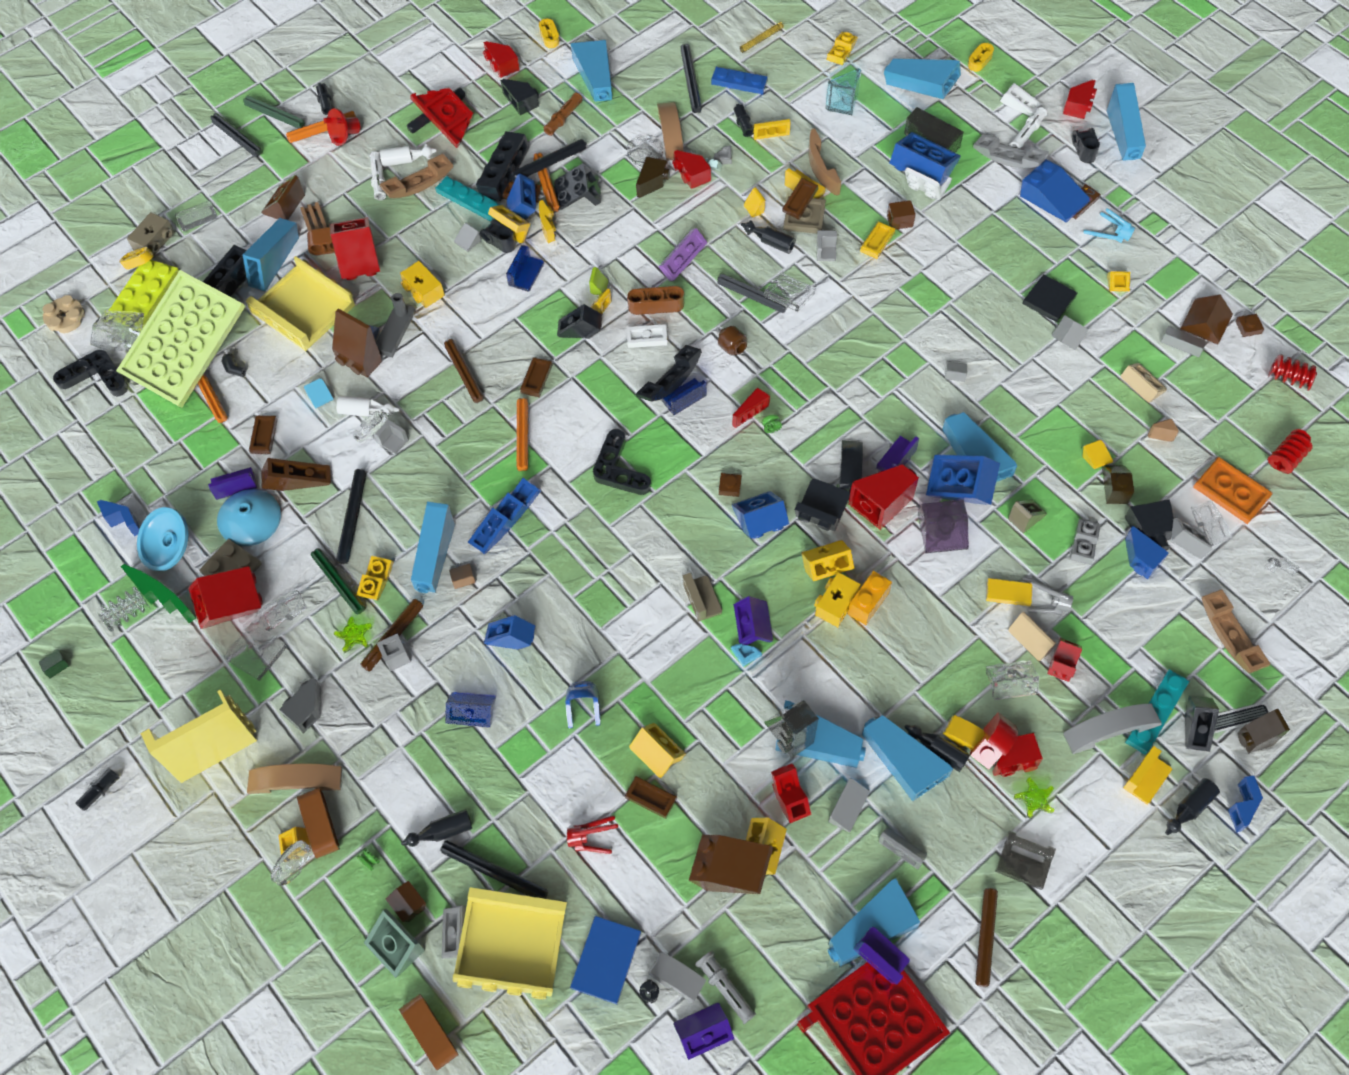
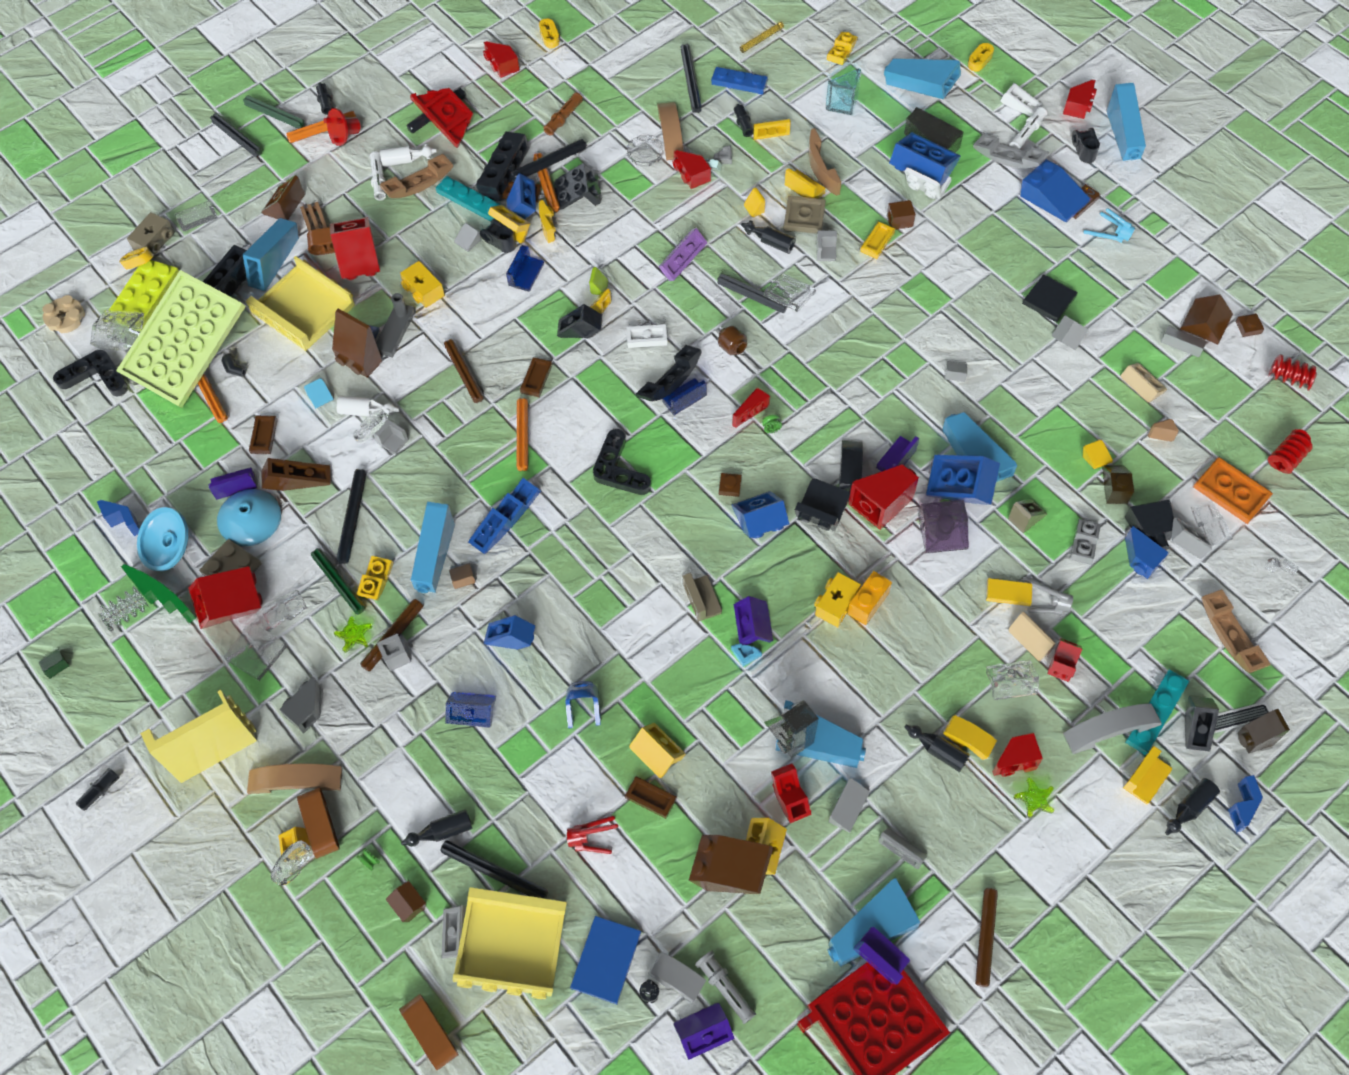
(393, 944): sand green slope -> none
(520, 95): black slope -> none
(593, 66): dark azure slope -> none
(652, 176): dark brown slope -> none
(655, 300): dark orange beam -> none
(800, 198): reddish brown tile -> none
(827, 560): yellow brick -> none
(906, 758): dark azure slope -> none
(998, 740): red brick -> none
(1022, 867): clear smoke plate -> none
(1118, 281): yellow slope -> none

